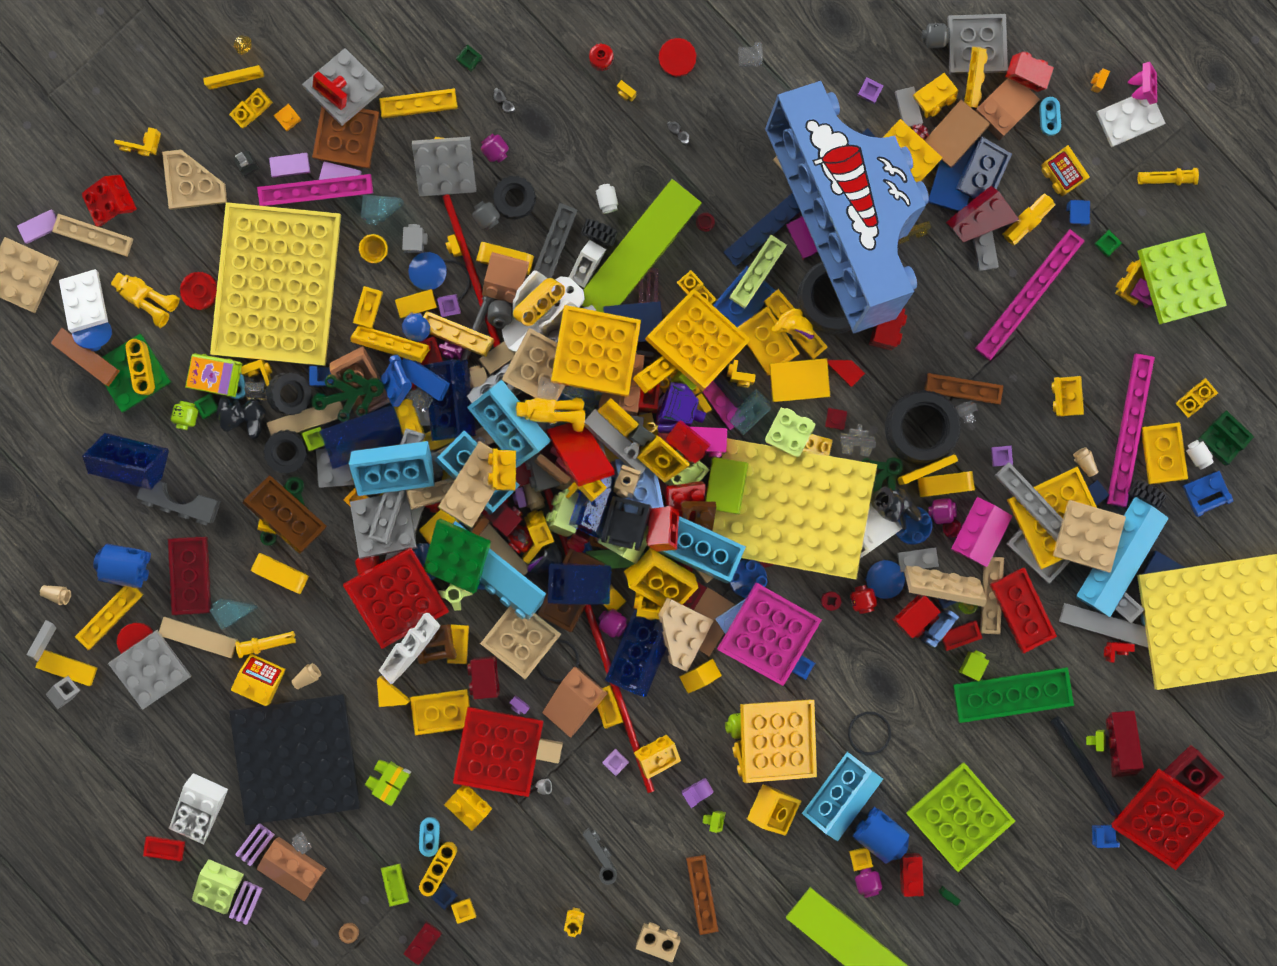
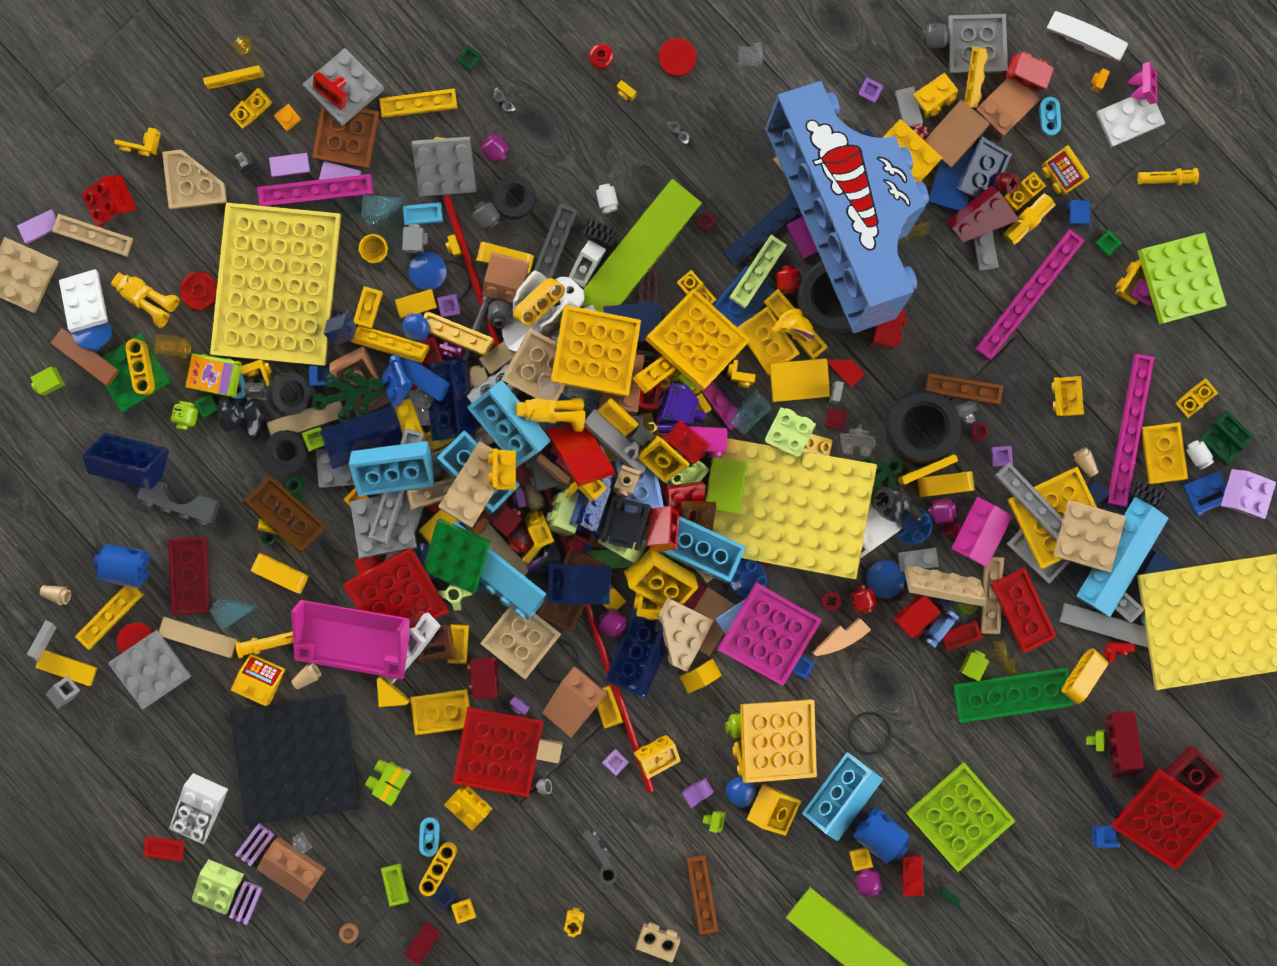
(47, 381): none -> lime brick
(172, 346): none -> clear yellow brick
(340, 328): none -> dark blue brick
(350, 639): none -> dark pink slope
(423, 214): none -> medium azure tile
(740, 793): none -> blue hair
(788, 280): none -> red head
(836, 392): none -> light grey tile
(842, 638): none -> light nougat slope
(979, 431): none -> dark red plate
(1007, 182): none -> dark red wheel
(1007, 663): none -> clear yellow slope
(1027, 189): none -> yellow slope
(1084, 676): none -> yellow beam
(1087, 35): none -> white slope
(1248, 493): none -> lavender brick

